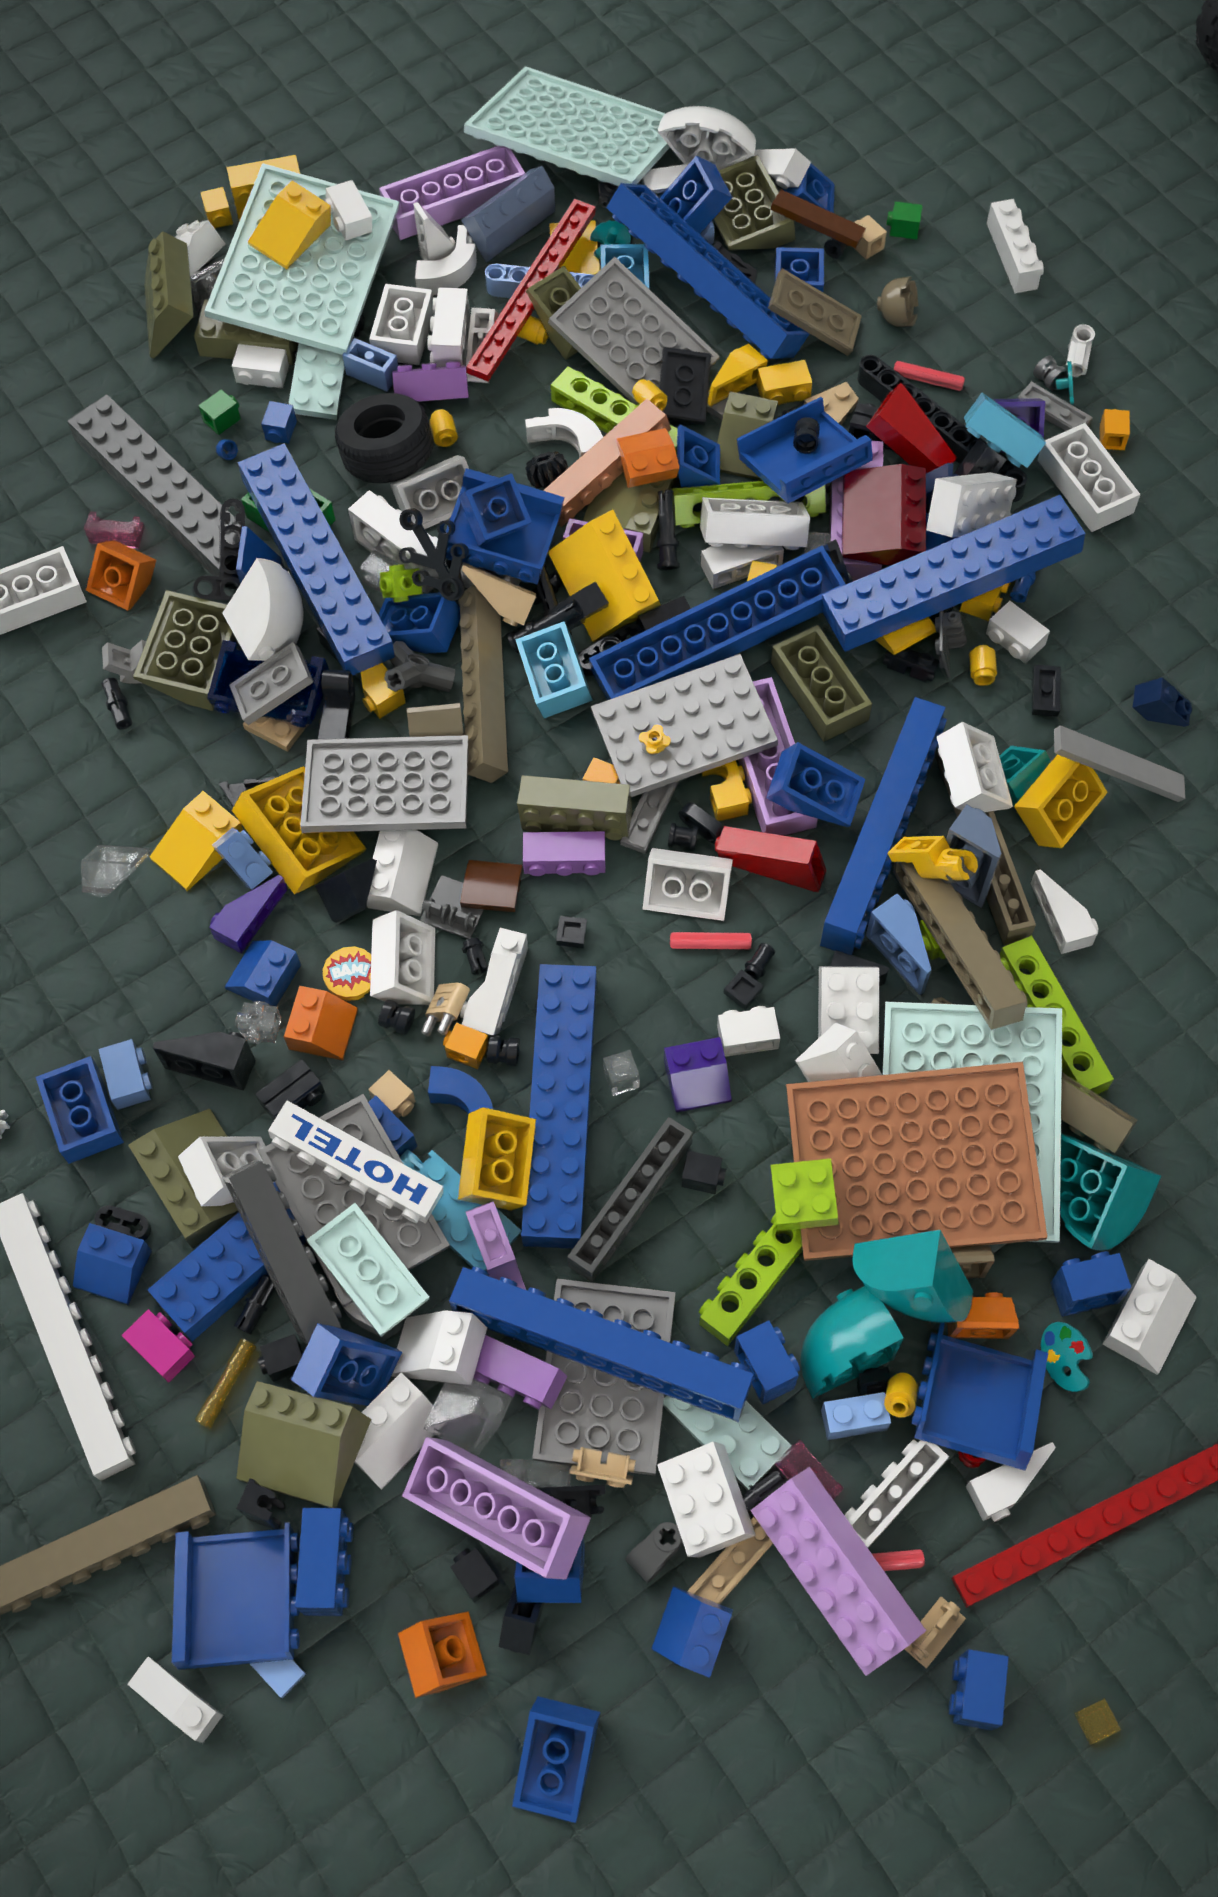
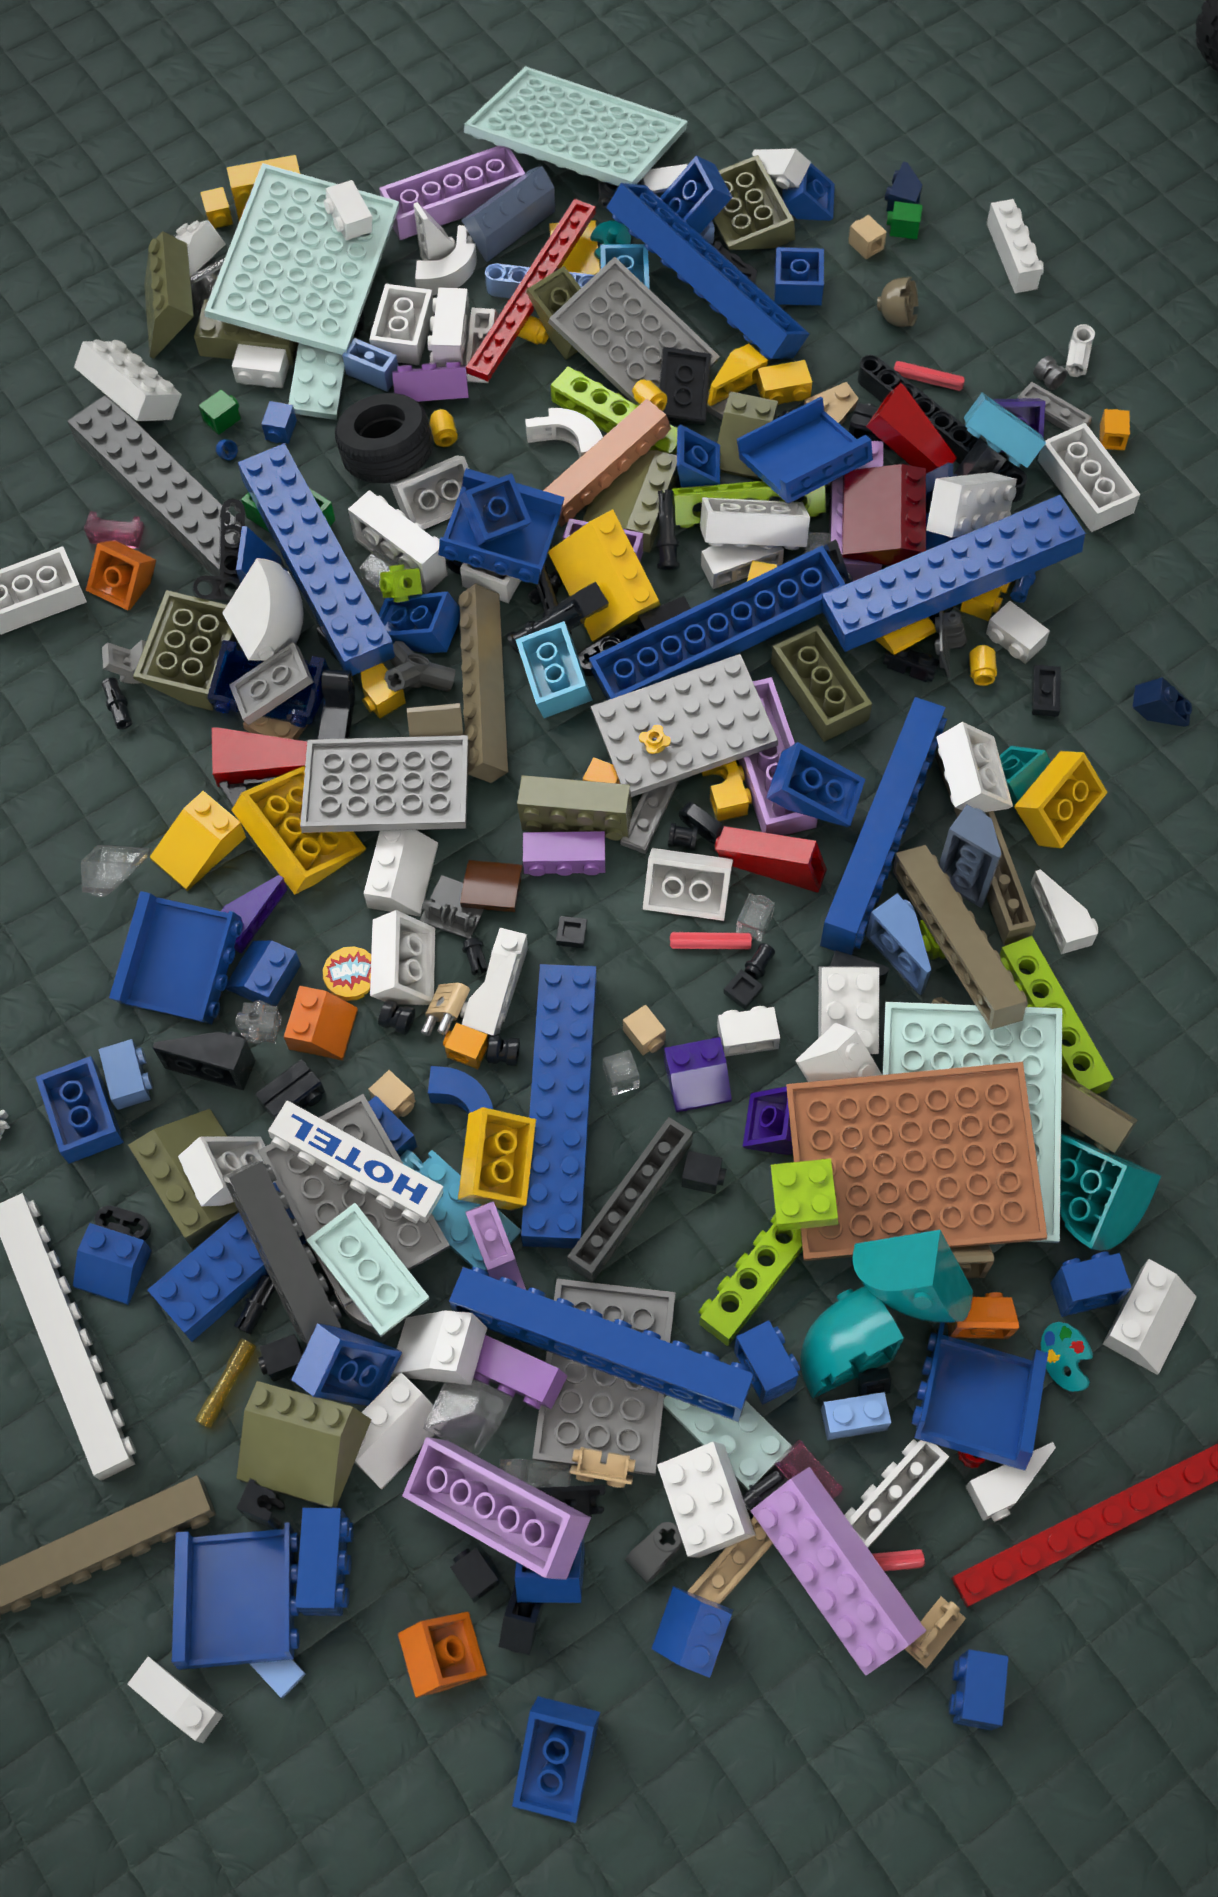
(127, 380): none -> white brick
(158, 1345): dark pink brick -> none
(176, 958): none -> blue panel
(242, 858): medium blue brick -> none
(253, 755): none -> slope
(291, 225): yellow slope -> none
(348, 891): black slope -> none
(435, 556): black plant -> none
(505, 597): tan slope -> none
(545, 469): black gear -> none
(644, 1030): none -> tan brick
(648, 457): orange slope -> none
(707, 134): white brick -> none
(755, 916): none -> clear brick
(768, 1122): none -> dark purple slope
(806, 435): black wheel -> none
(814, 312): dark tan tile -> none
(818, 218): reddish brown tile -> none
(834, 248): black bush -> none
(901, 1395): yellow brick -> none
(905, 187): none -> dark blue slope
(935, 858): yellow plate -> none
(1067, 383): teal piece -> none
(1097, 1721): clear yellow tile -> none
(1118, 763): light grey tile -> none

